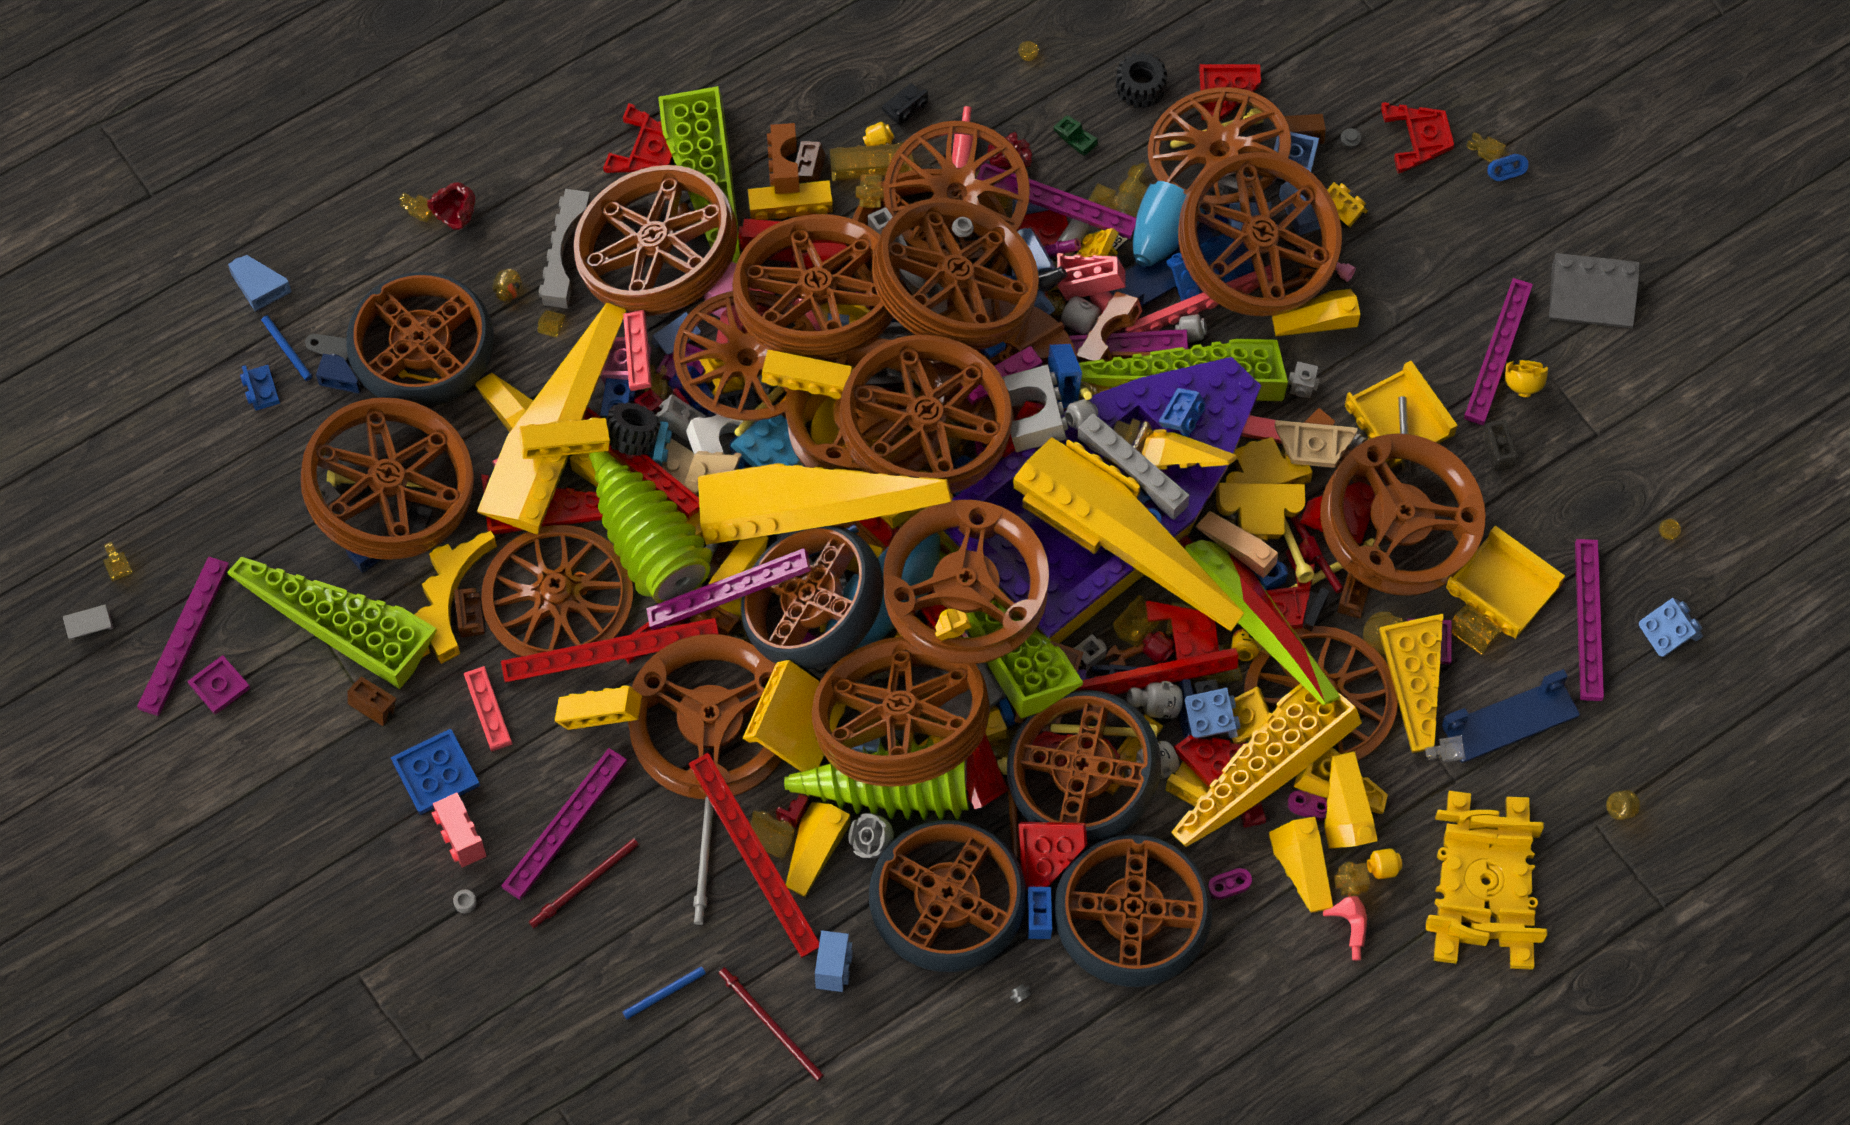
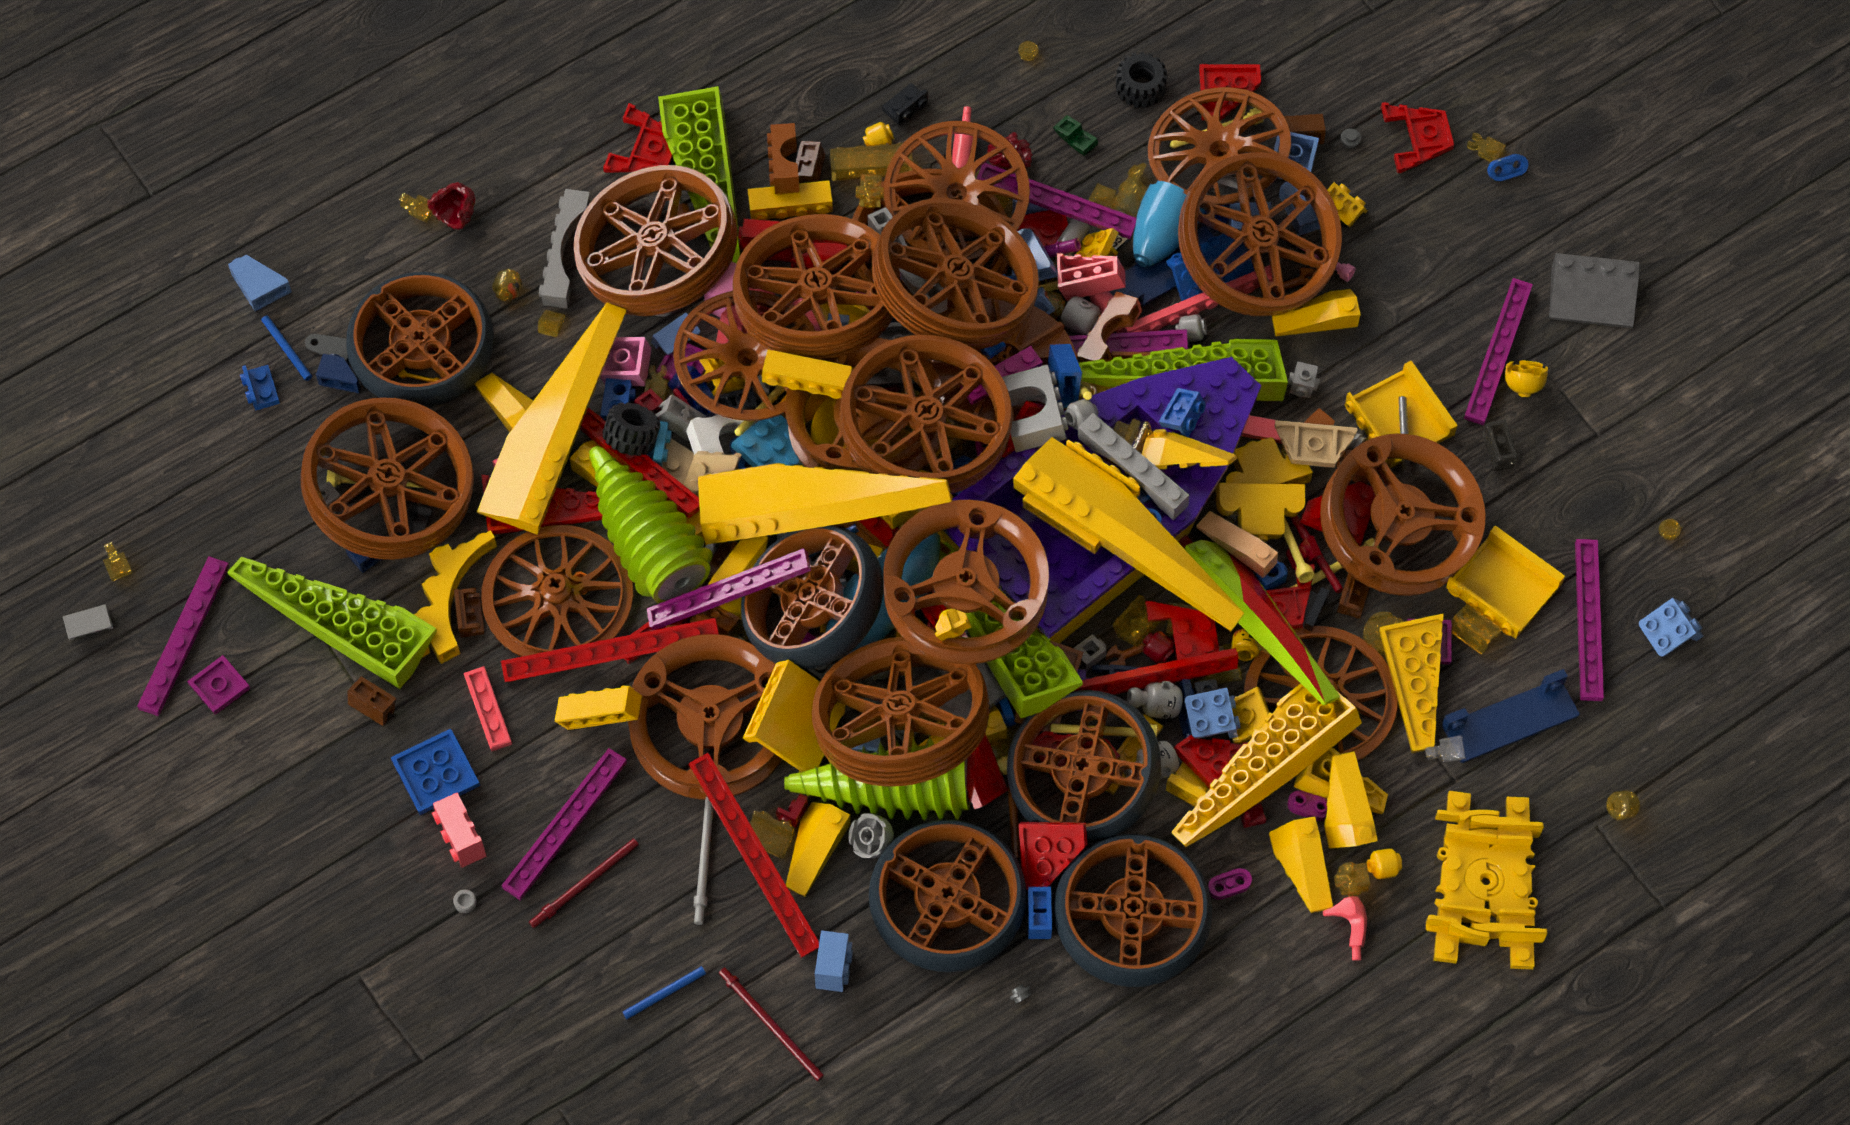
(564, 438): yellow brick -> none
(637, 350): coral tile -> none
(962, 227): light grey plate -> none
(1051, 278): black cone -> none

